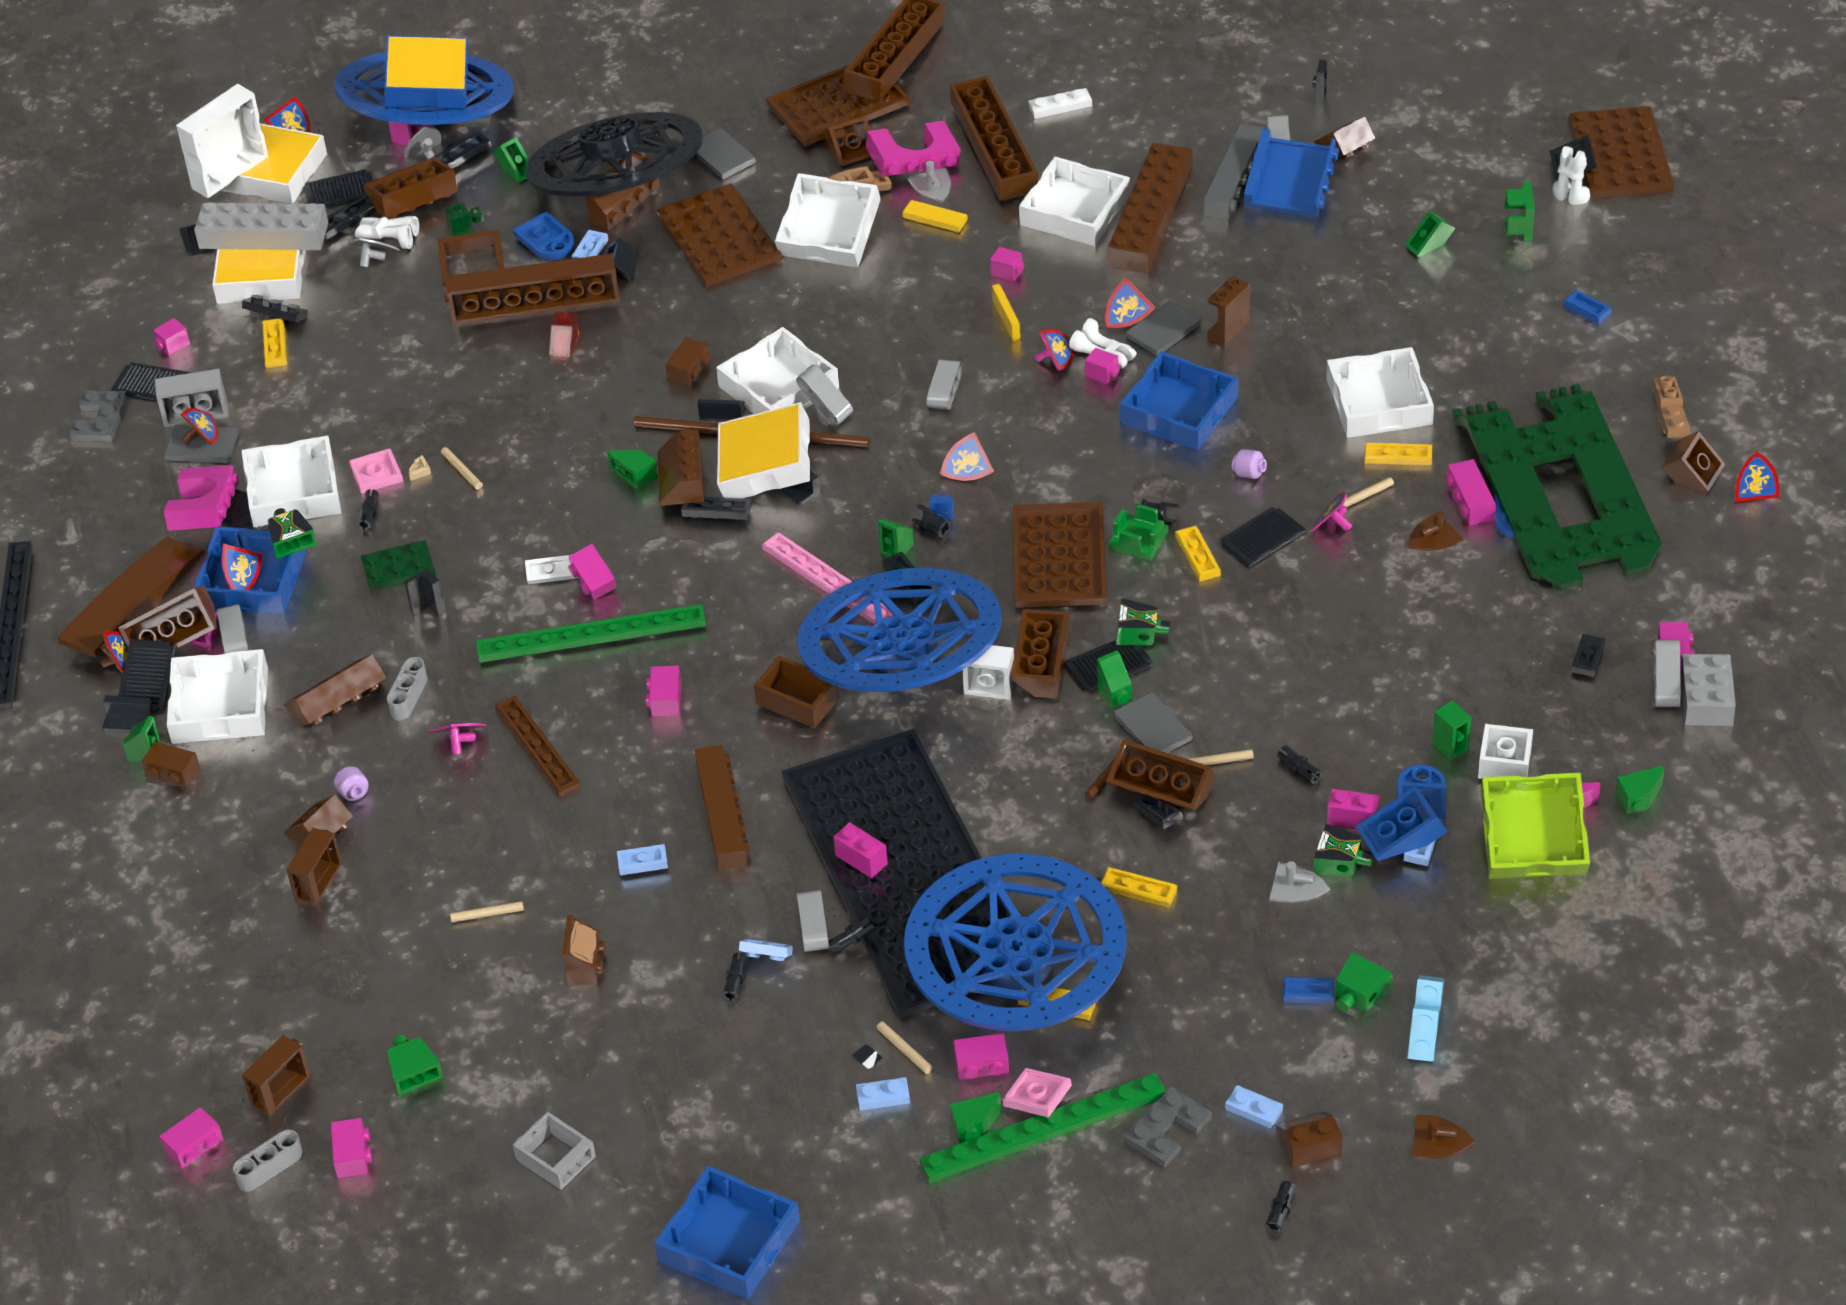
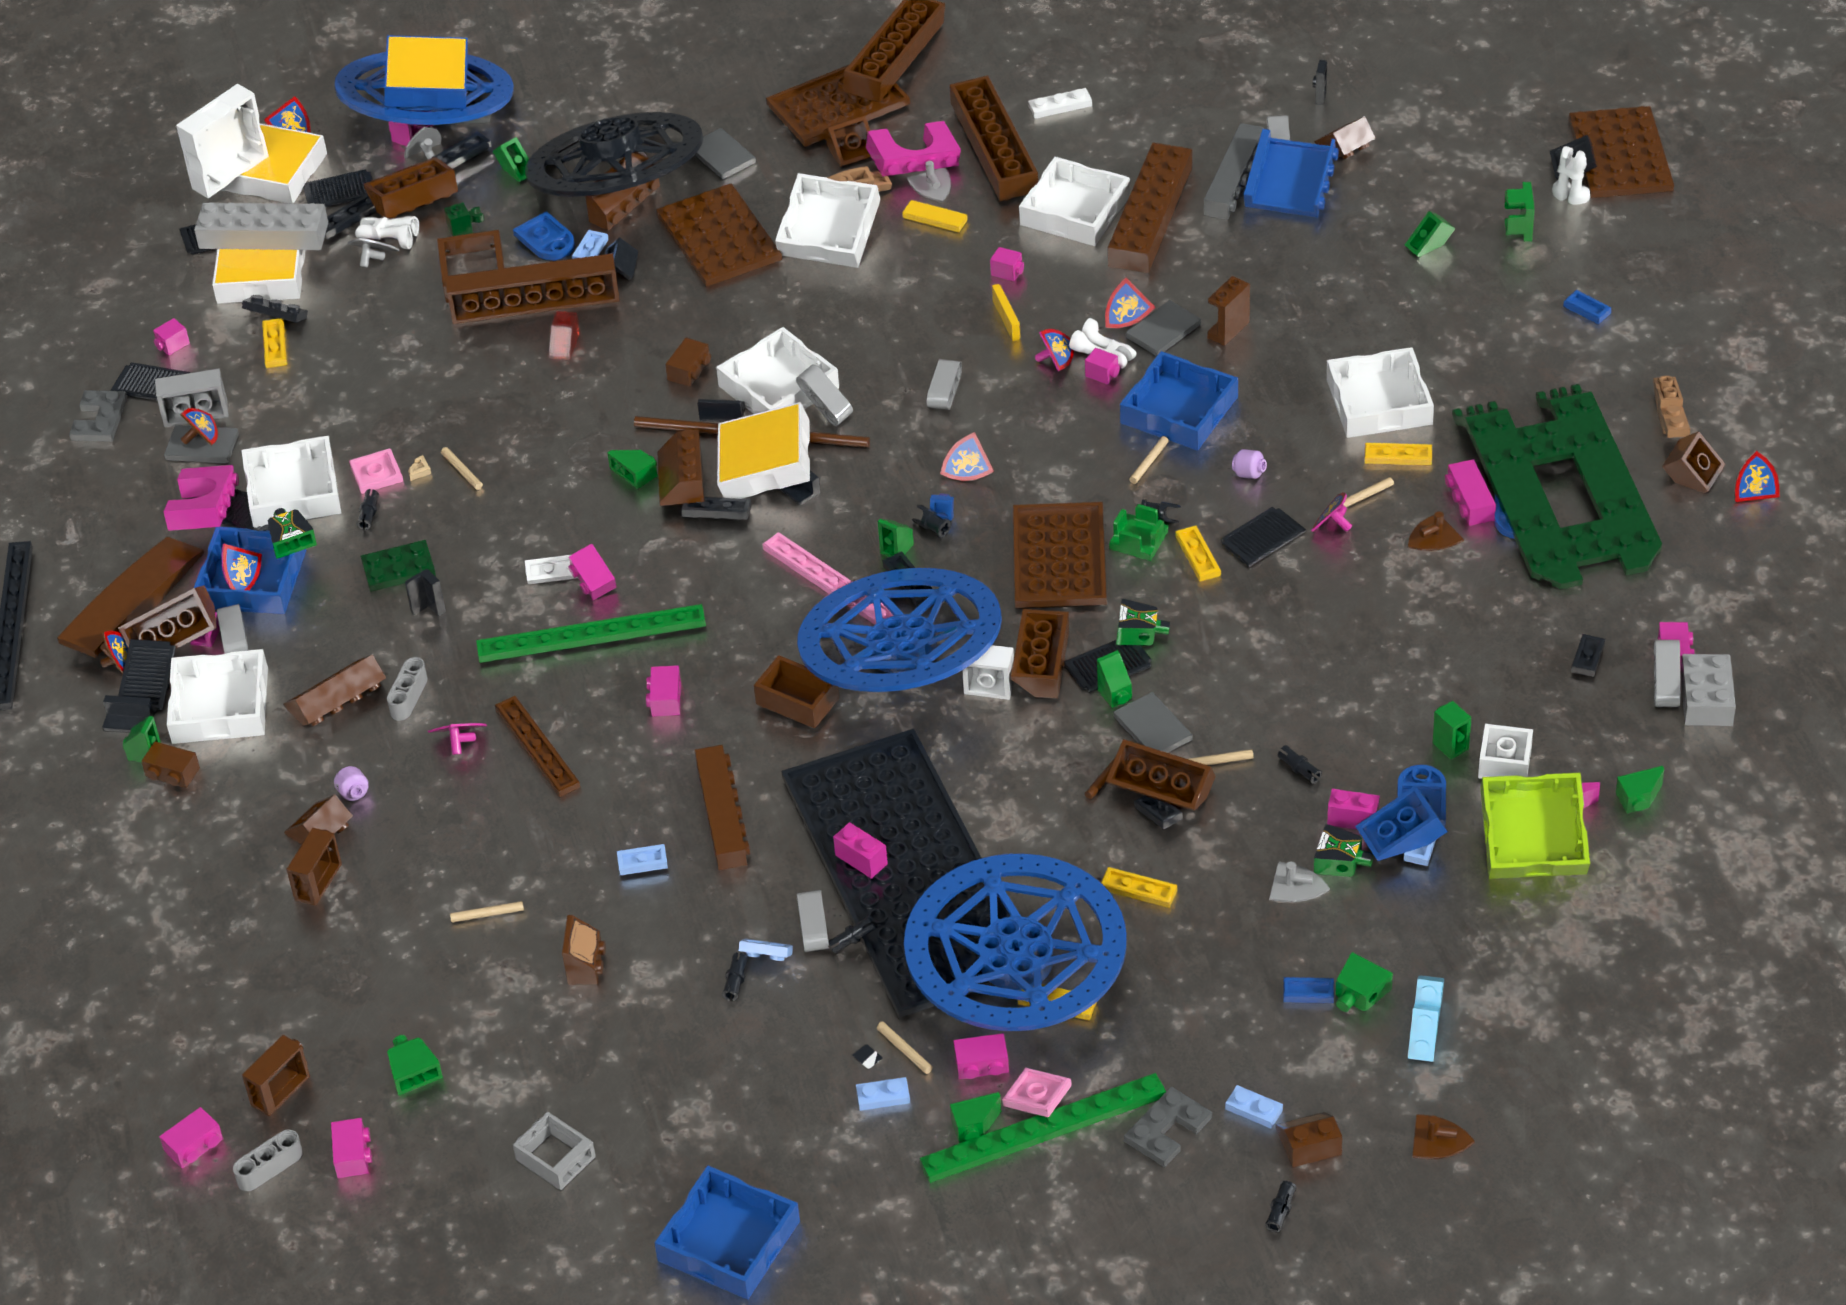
(1142, 468): none -> tan bar

